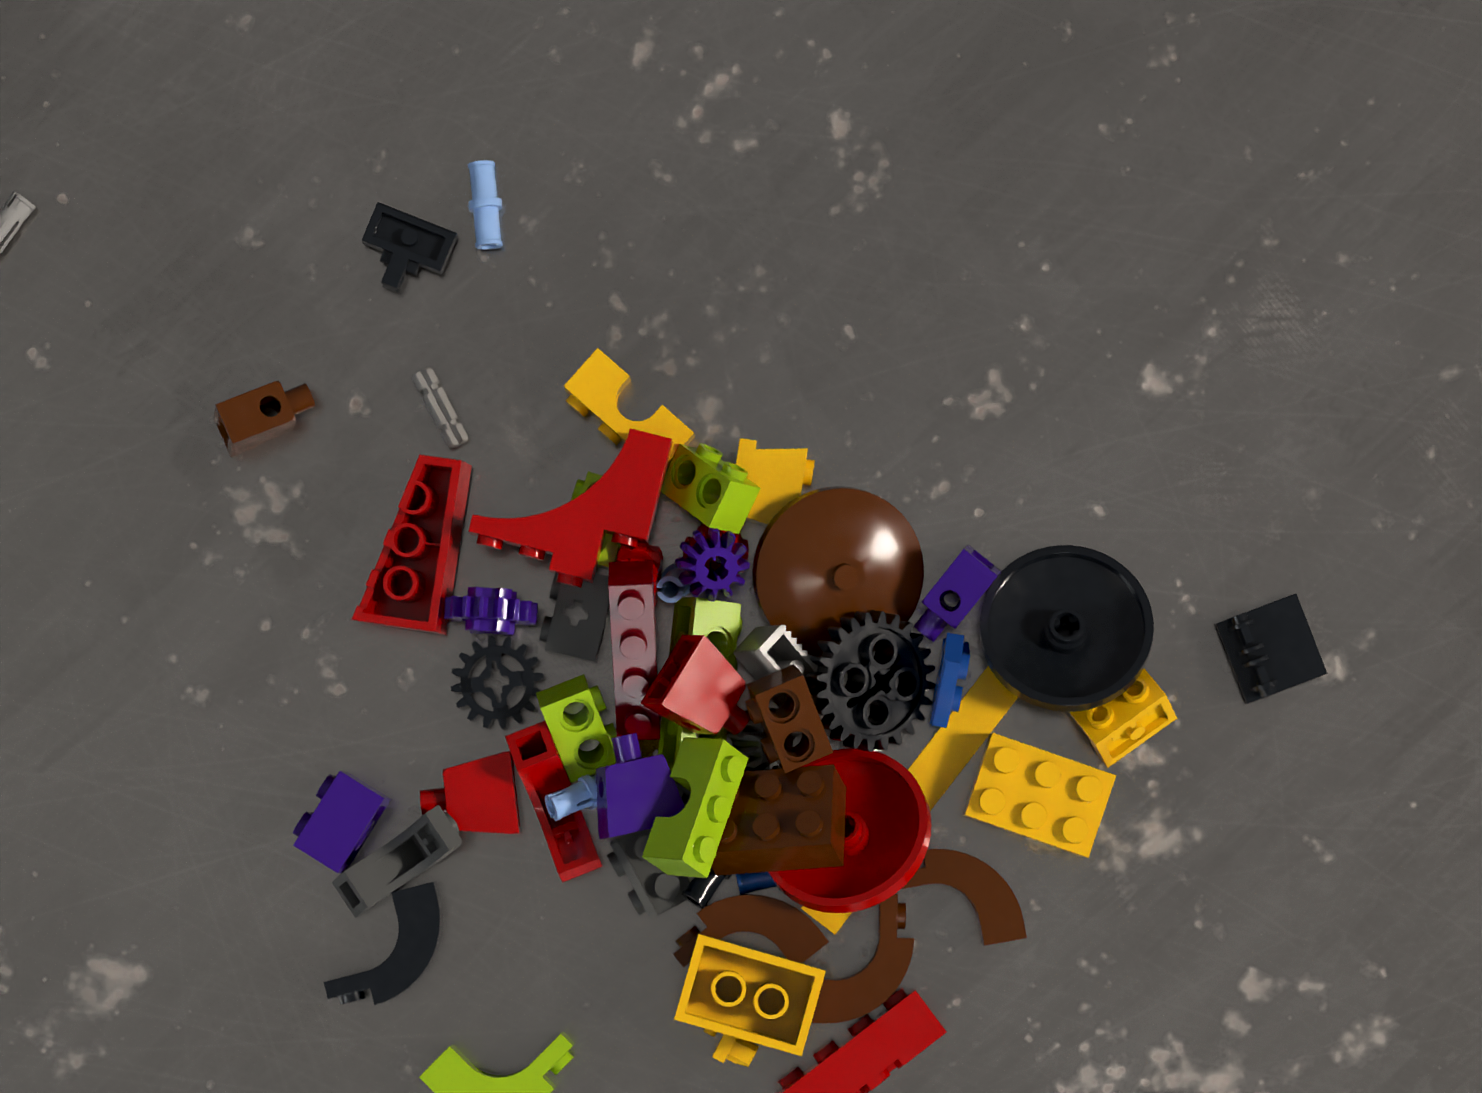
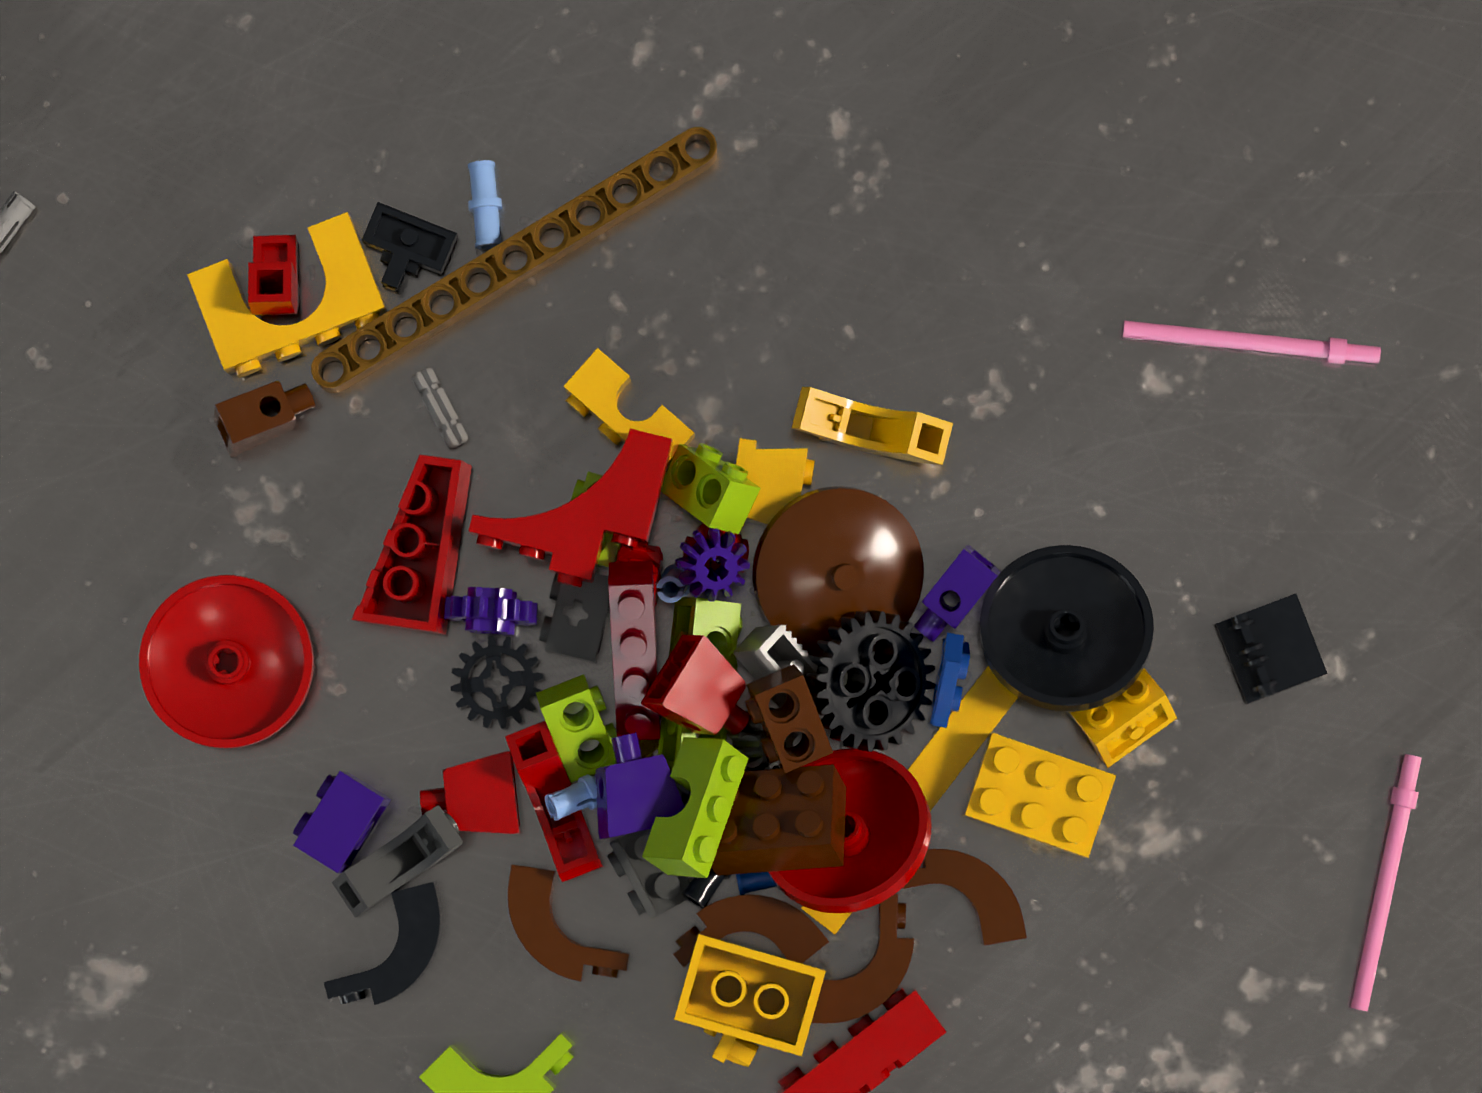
(226, 661): none -> red dish
(274, 275): none -> red brick
(348, 301): none -> yellow arch
(527, 241): none -> pearl gold beam
(534, 923): none -> reddish brown arch
(872, 428): none -> yellow arch
(1334, 350): none -> bright pink bar
(1404, 799): none -> bright pink bar

